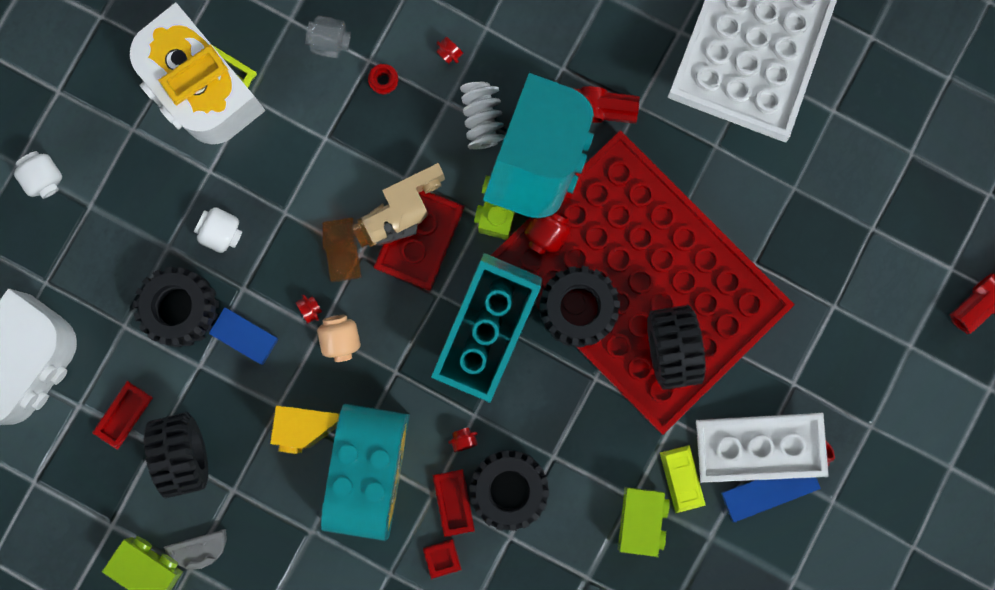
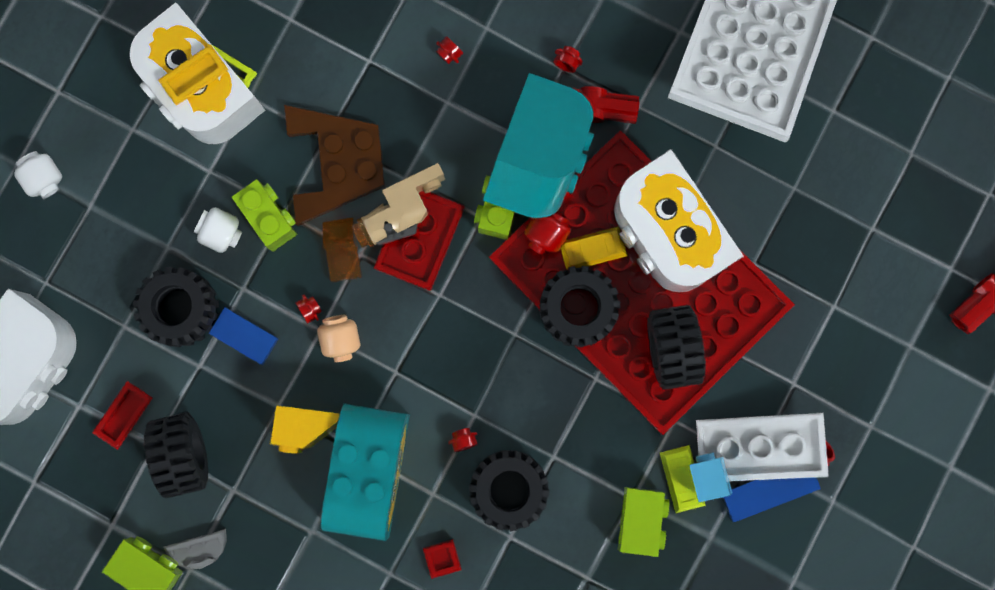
(264, 215): none -> lime brick
(327, 36): clear head -> none
(348, 160): none -> reddish brown wing
(378, 71): red plate -> none
(453, 503): red tile -> none
(481, 114): white piece -> none
(487, 327): teal brick -> none
(567, 59): none -> red plate
(593, 248): none -> yellow tile
(672, 226): none -> white brick
(710, 477): none -> medium azure brick

